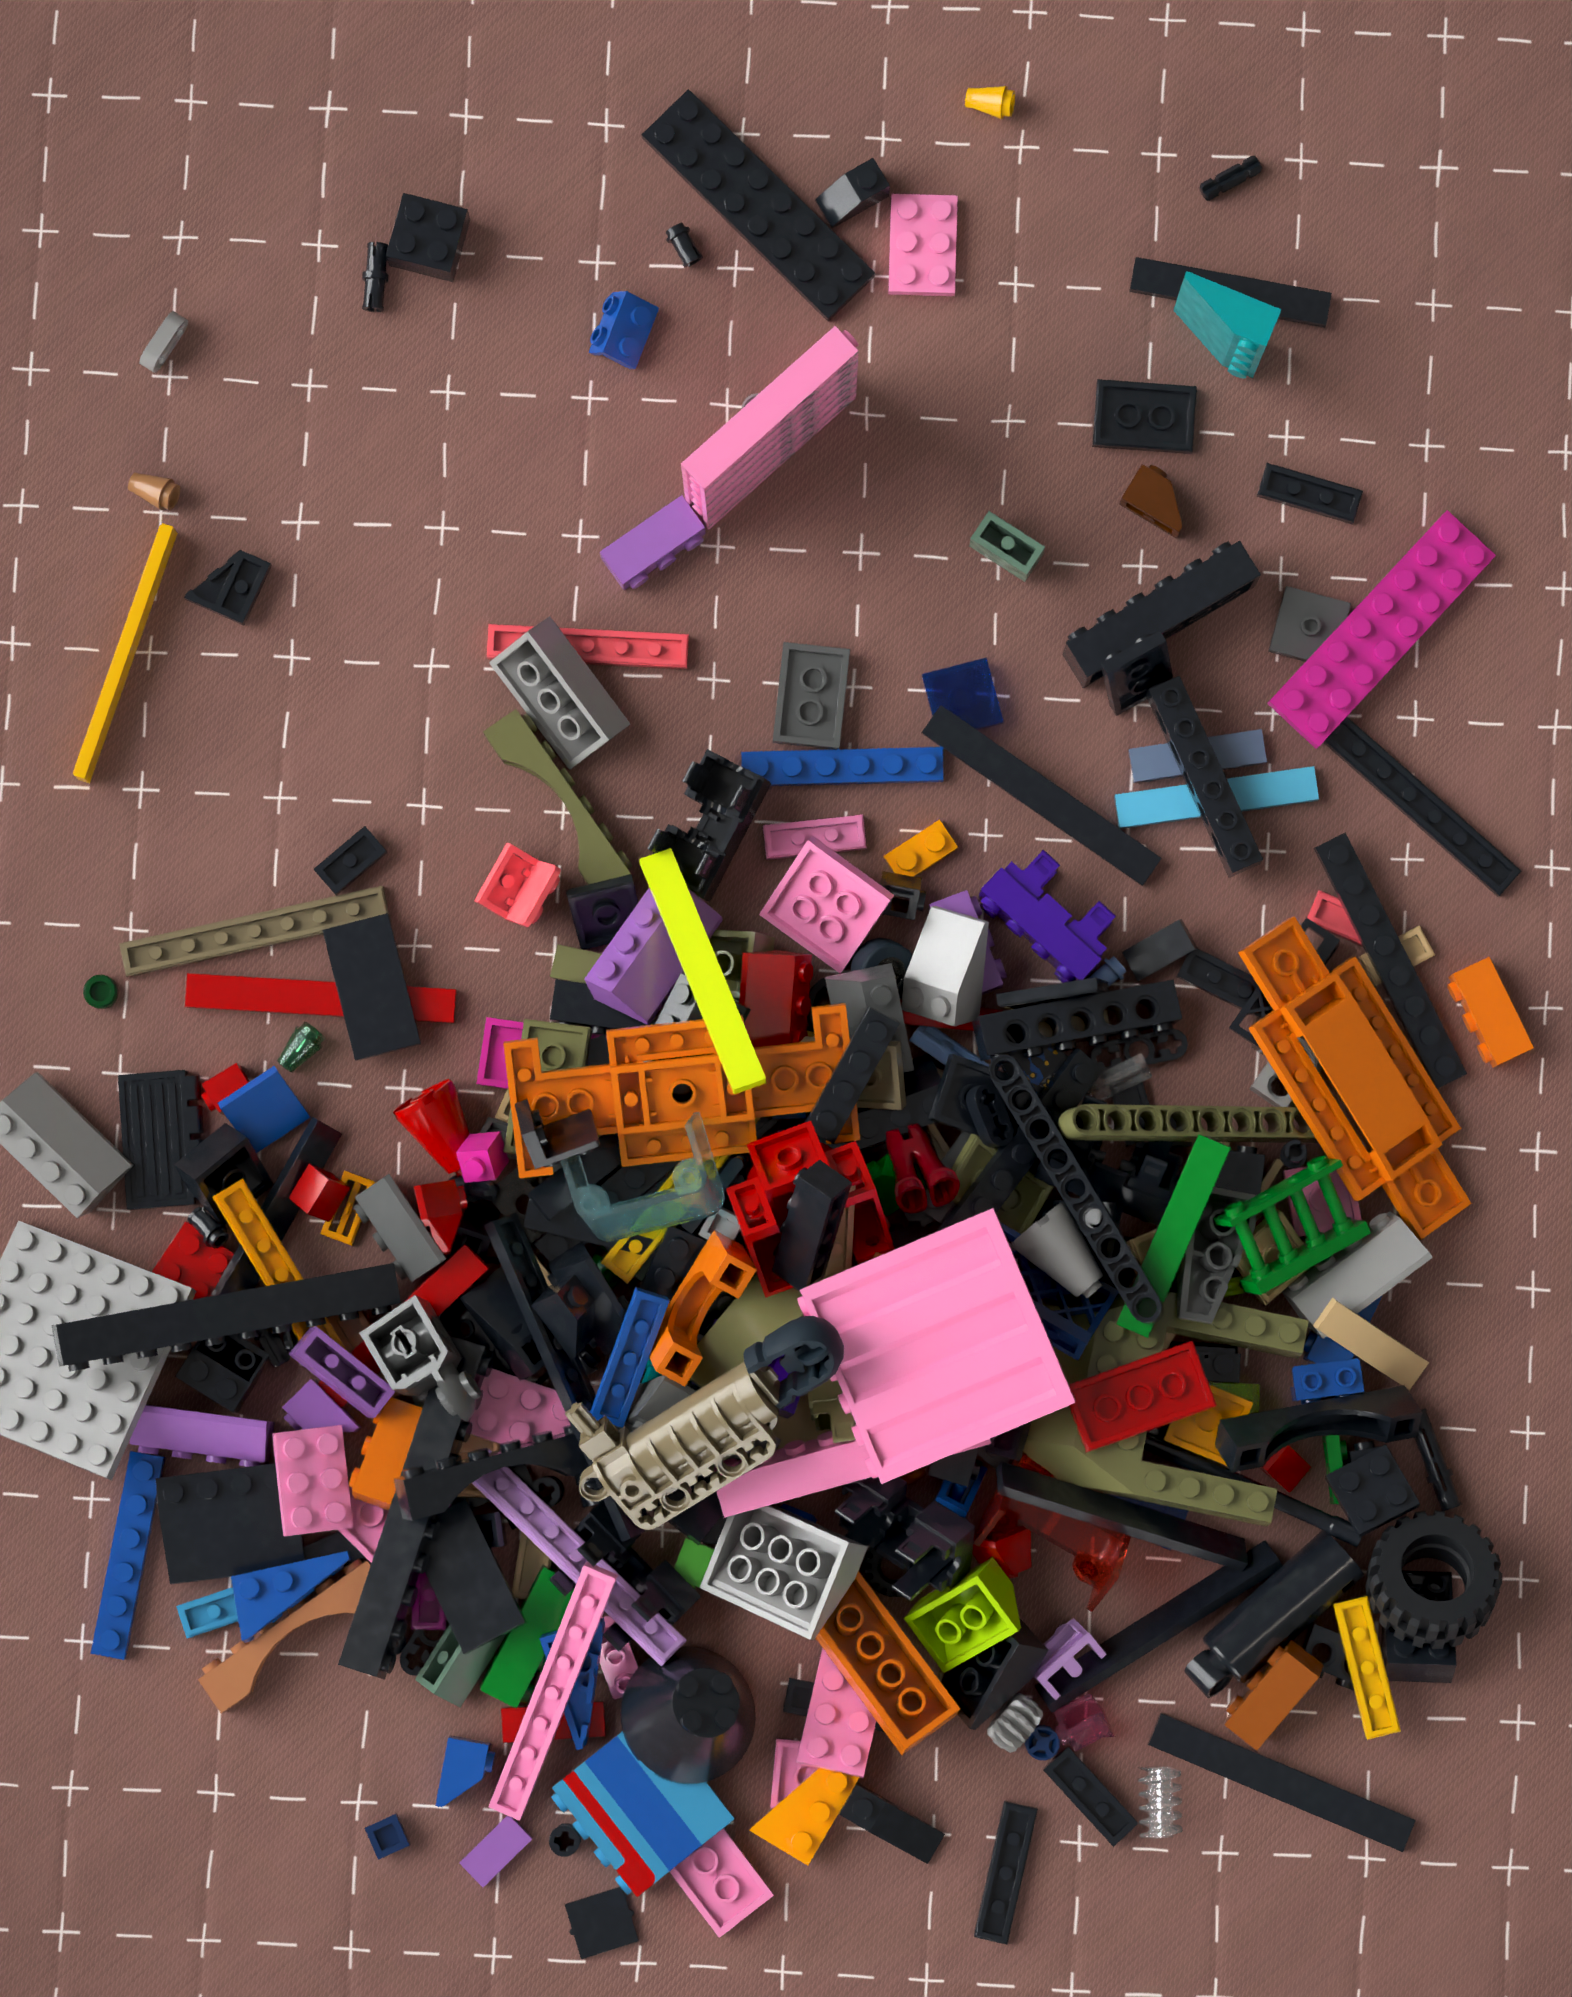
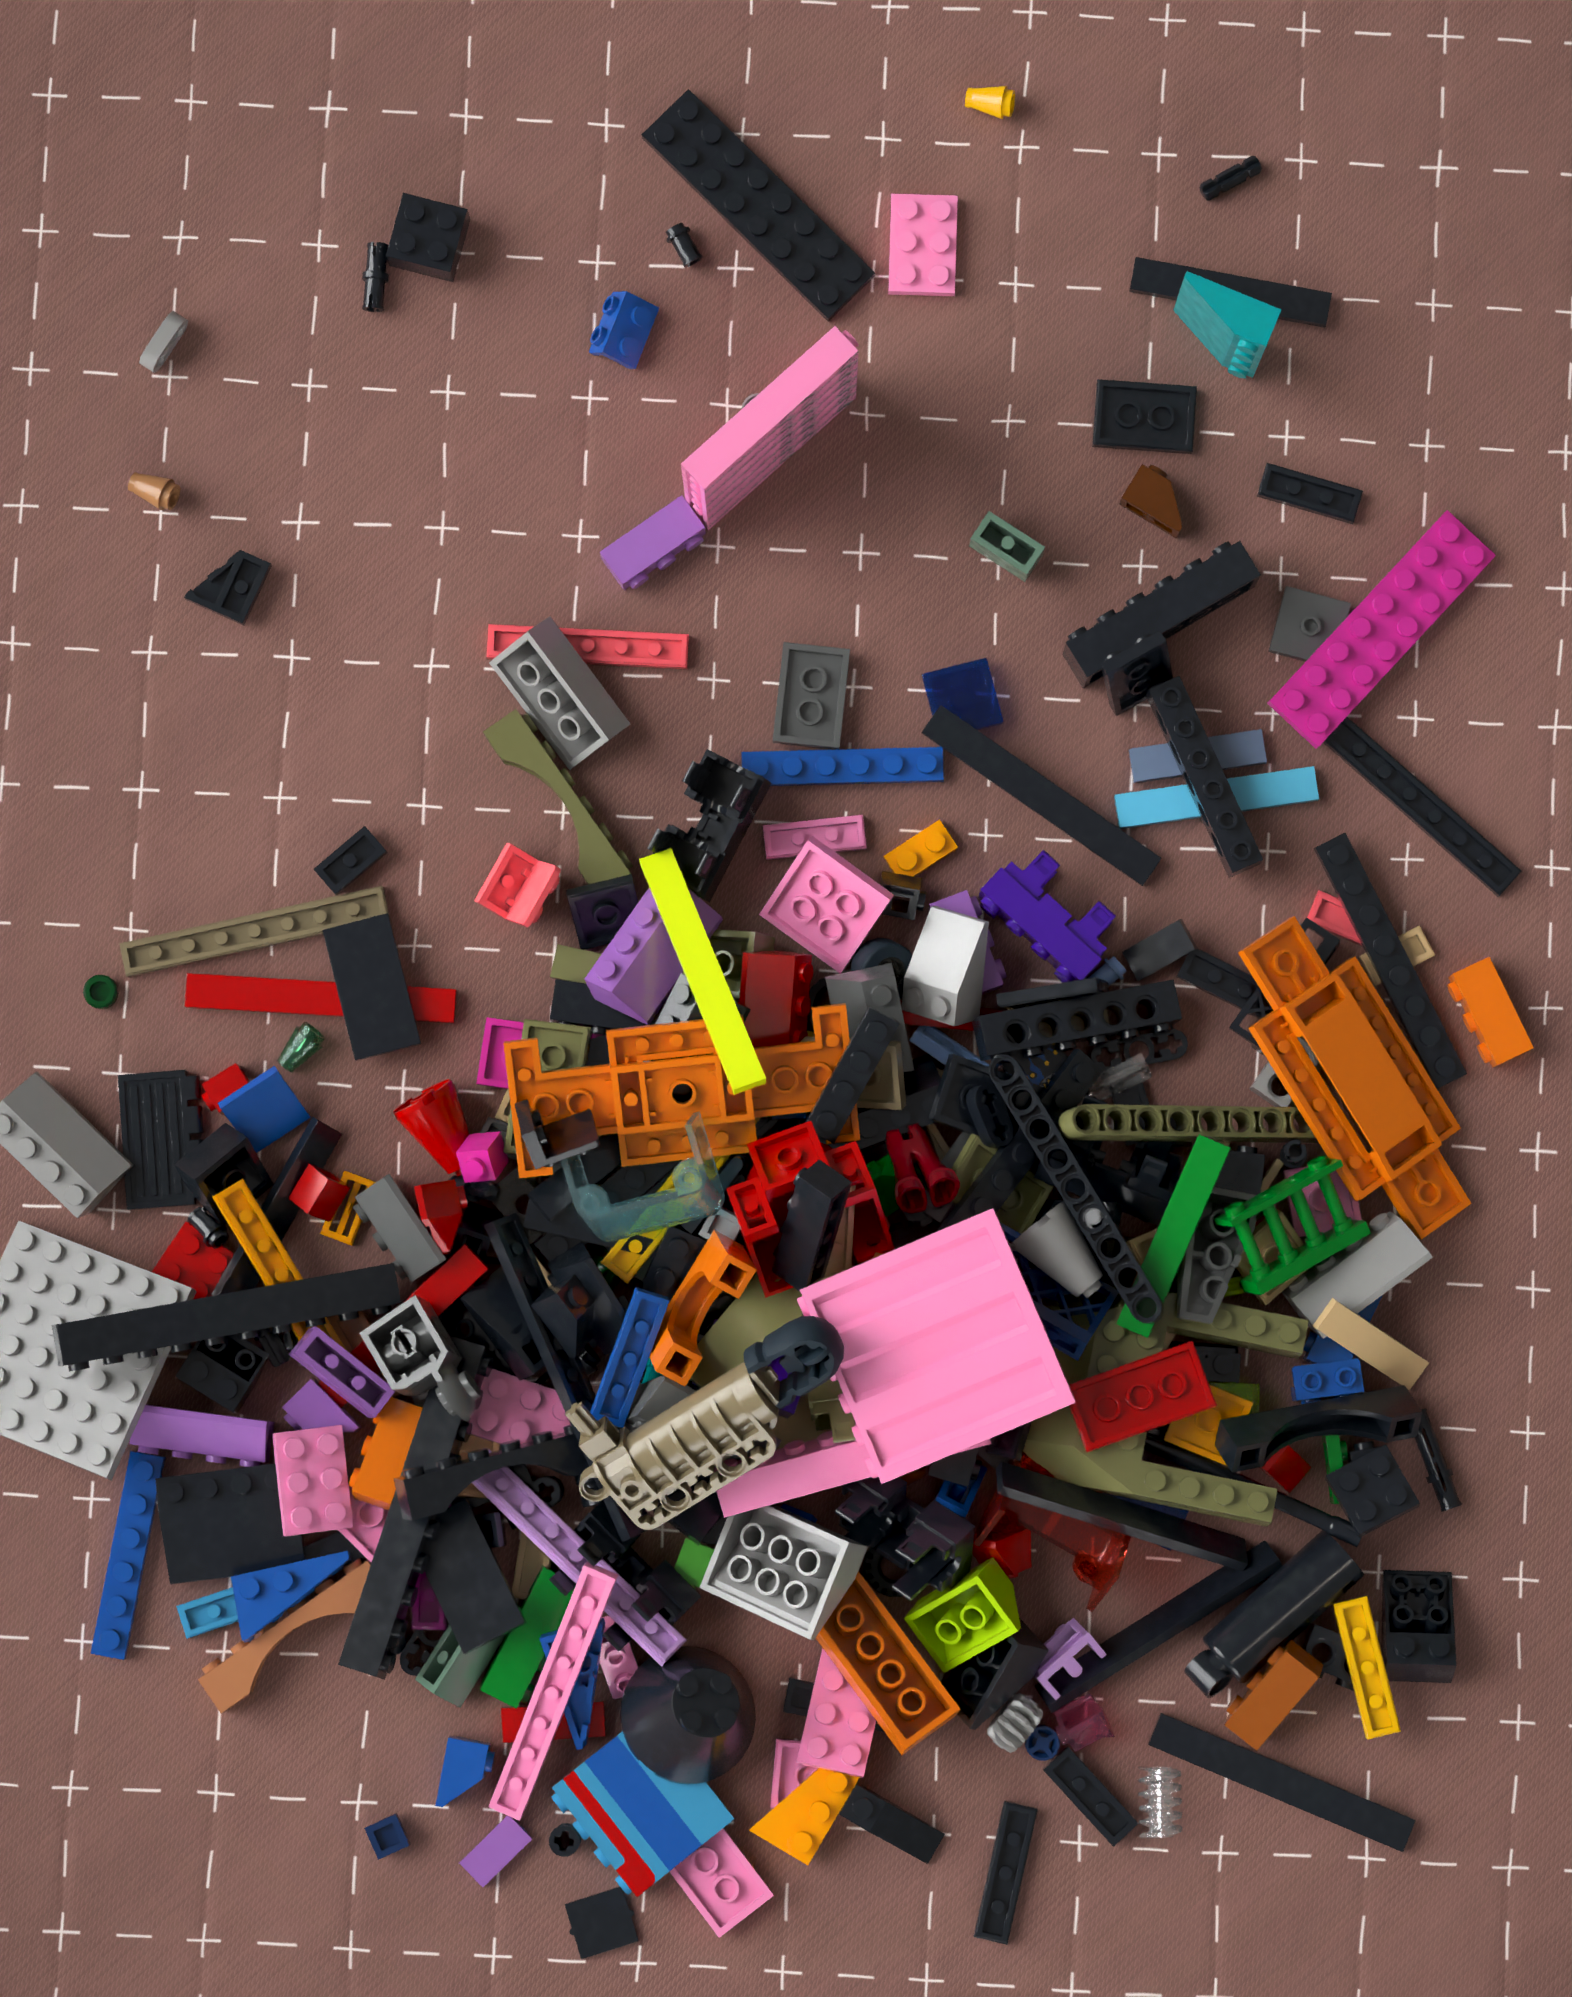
(125, 653): yellow tile -> none
(853, 193): black slope -> none
(1442, 1540): black tyre -> none

